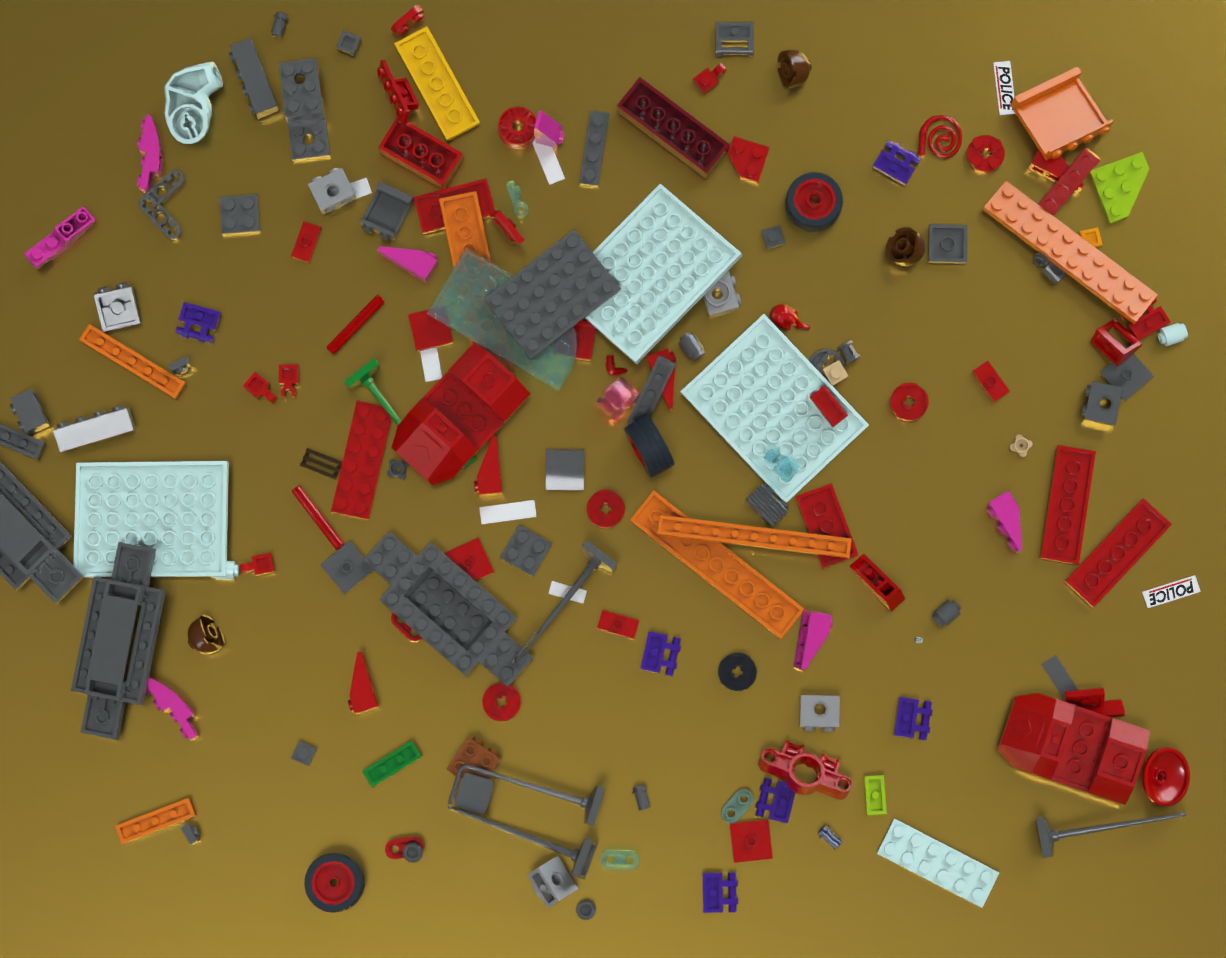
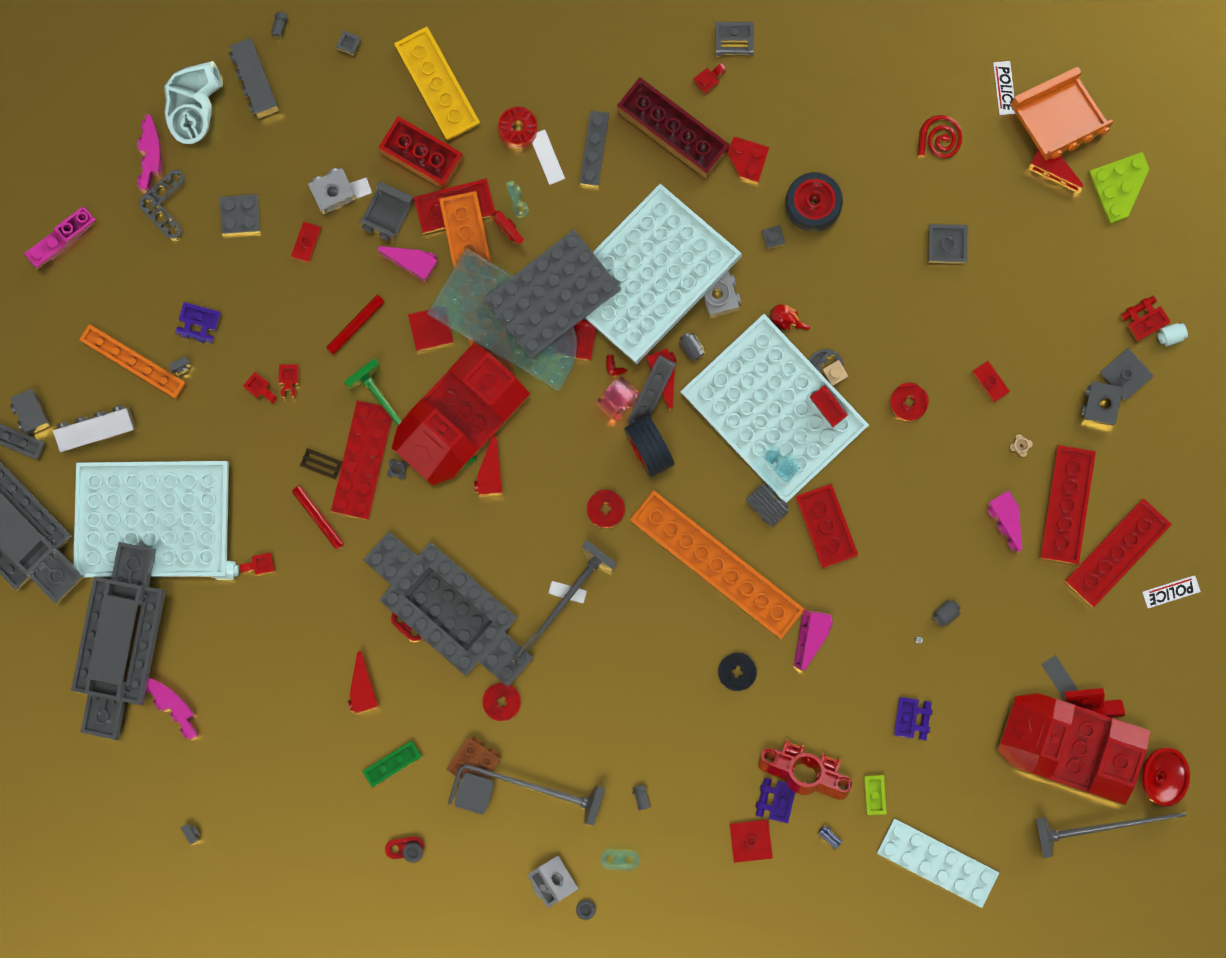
(117, 306): plate -> none
(155, 821): orange plate -> none
(204, 635): reddish brown cylinder -> none
(304, 109): dark grey bracket -> none
(304, 753): dark grey plate -> none
(347, 567): dark grey plate -> none
(349, 882): wheel -> none
(399, 92): red bracket -> none
(402, 25): red plate -> none
(431, 364): white sticker -> none
(471, 559): red plate -> none
(507, 512): white sticker -> none
(526, 550): dark grey plate -> none
(548, 131): dark pink slope -> none
(564, 469): dark grey slope -> none
(581, 857): dark grey piece -> none
(618, 624): red plate -> none
(654, 653): dark purple plate -> none
(713, 892): dark purple plate -> none
(737, 806): sand green plate -> none
(754, 536): orange plate -> none
(794, 68): reddish brown cylinder -> none
(810, 720): light grey brick -> none
(849, 352): dark grey bush -> none
(878, 582): red slope -> none
(894, 167): dark purple plate -> none
(905, 247): reddish brown cylinder -> none
(977, 161): red plate -> none
(1053, 272): dark grey plate -> none
(1069, 181): red plate -> none
(1070, 252): orange plate -> none
(1092, 236): light orange tile -> none
(1110, 346): red tile -> none

